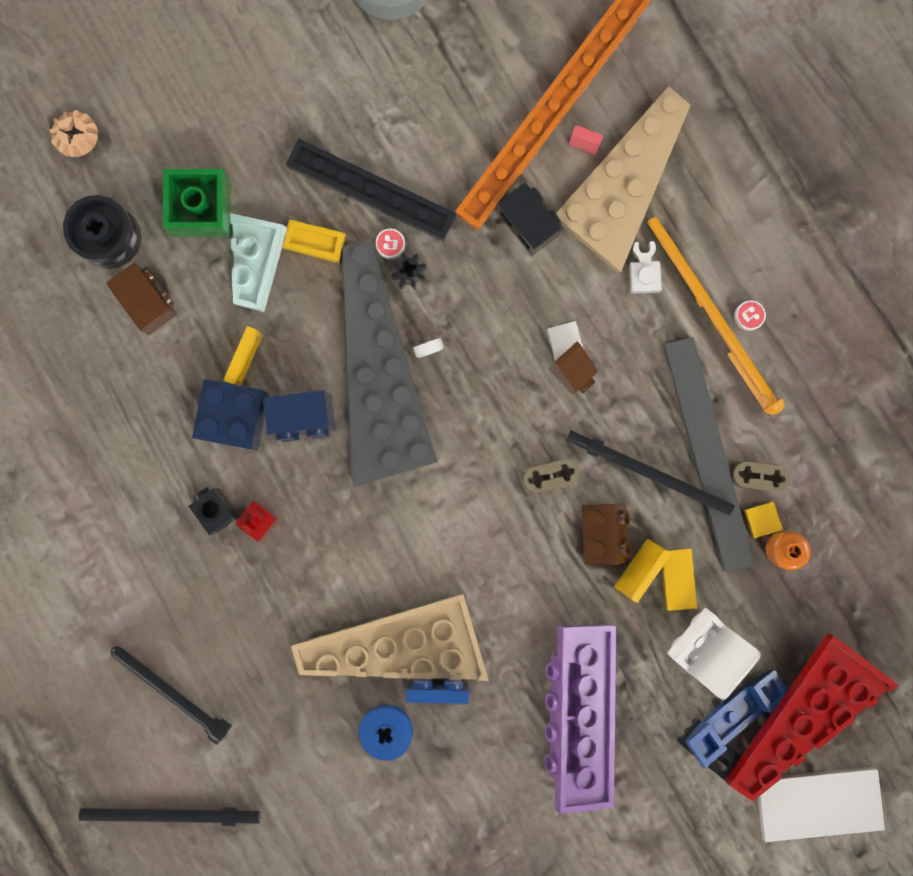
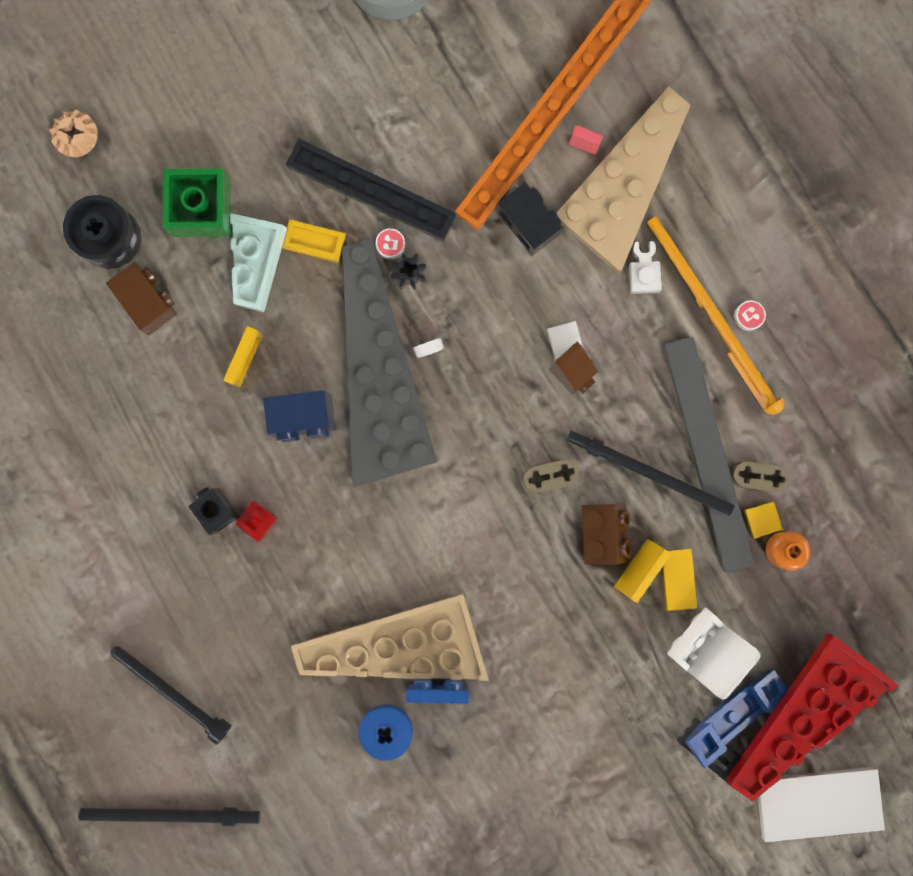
(230, 415): dark blue brick -> none
(582, 717): medium lavender plate -> none

